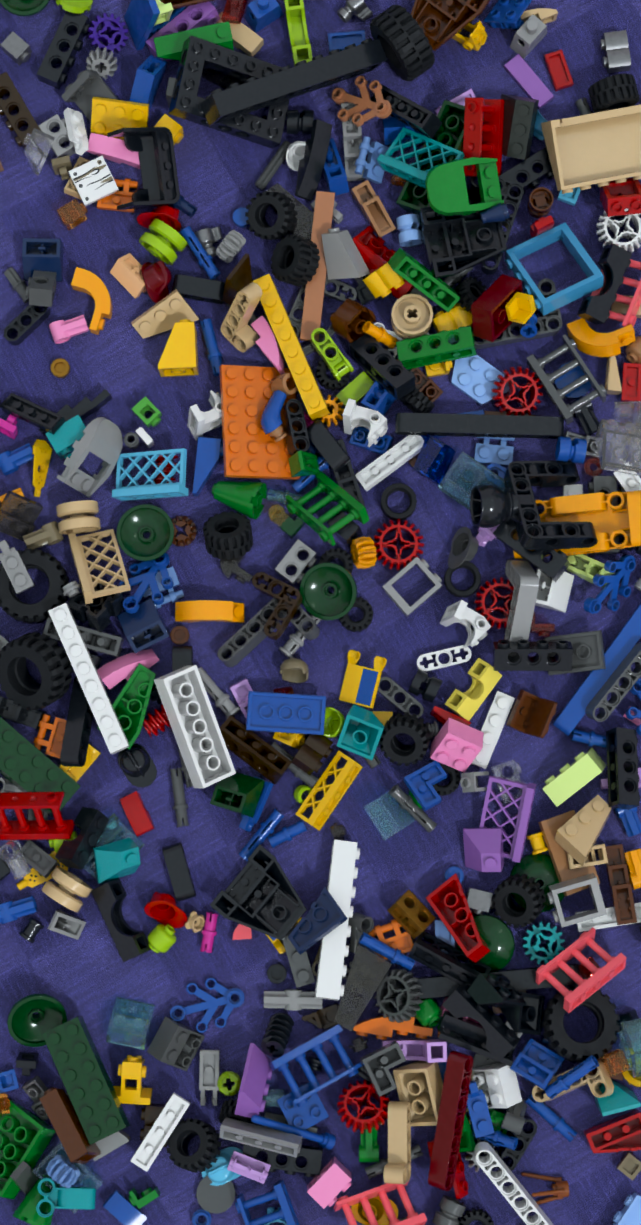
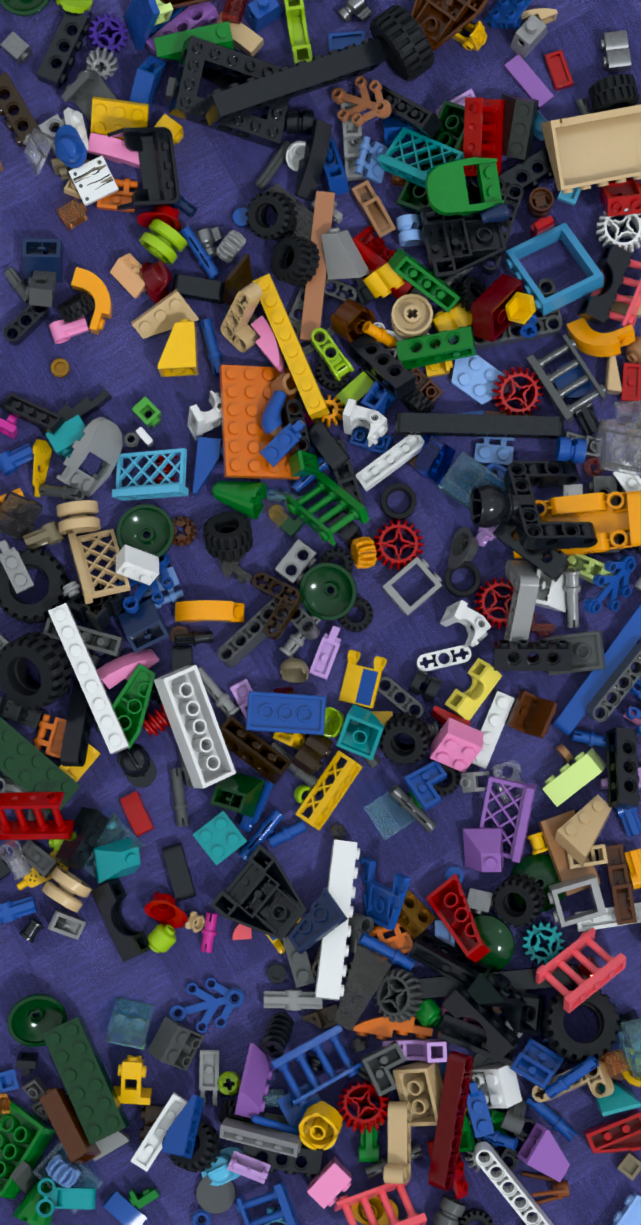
(65, 492): none -> dark grey pin
(70, 147): none -> blue piece
(76, 307): none -> black tyre
(137, 564): none -> white brick
(182, 1133): none -> blue slope
(194, 638): none -> black axle
(220, 838): none -> teal brick
(283, 442): none -> blue hinge
(320, 1126): none -> yellow brick
(326, 654): none -> lavender hinge
(380, 901): none -> blue wing
(543, 1153): none -> medium lavender slope
(564, 753): none -> medium nougat tile
(572, 588): none -> light grey pin

